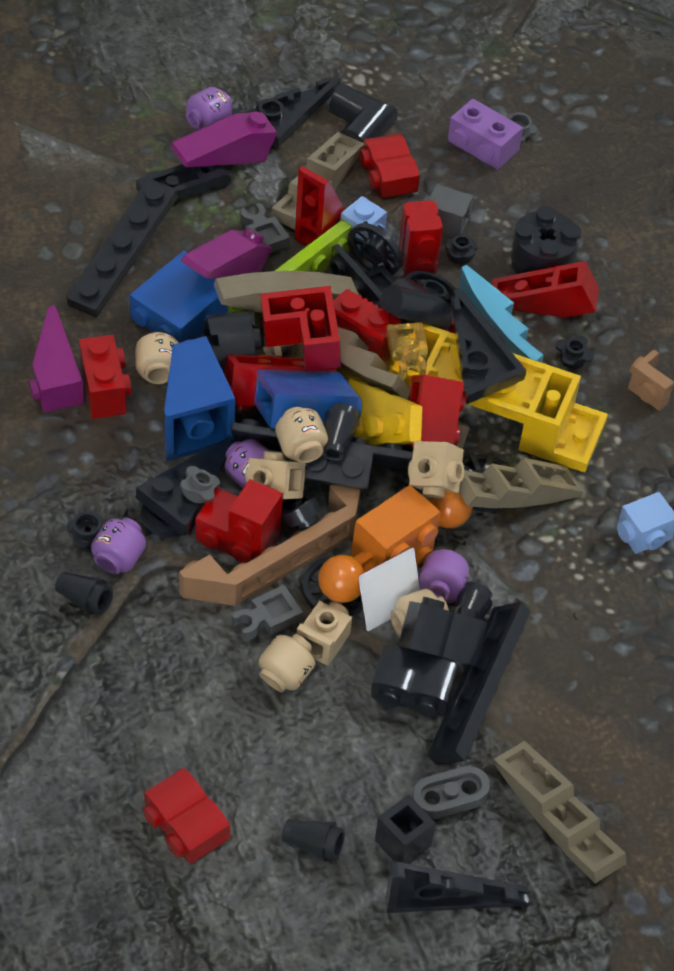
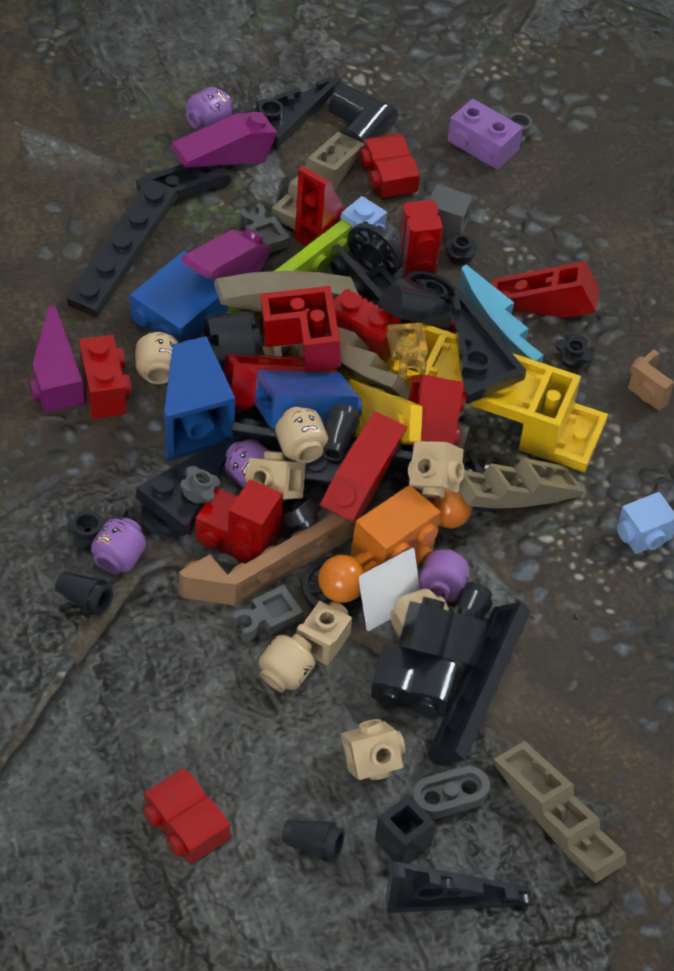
(363, 468): none -> red slope
(373, 750): none -> tan brick
(544, 241): black brick -> none

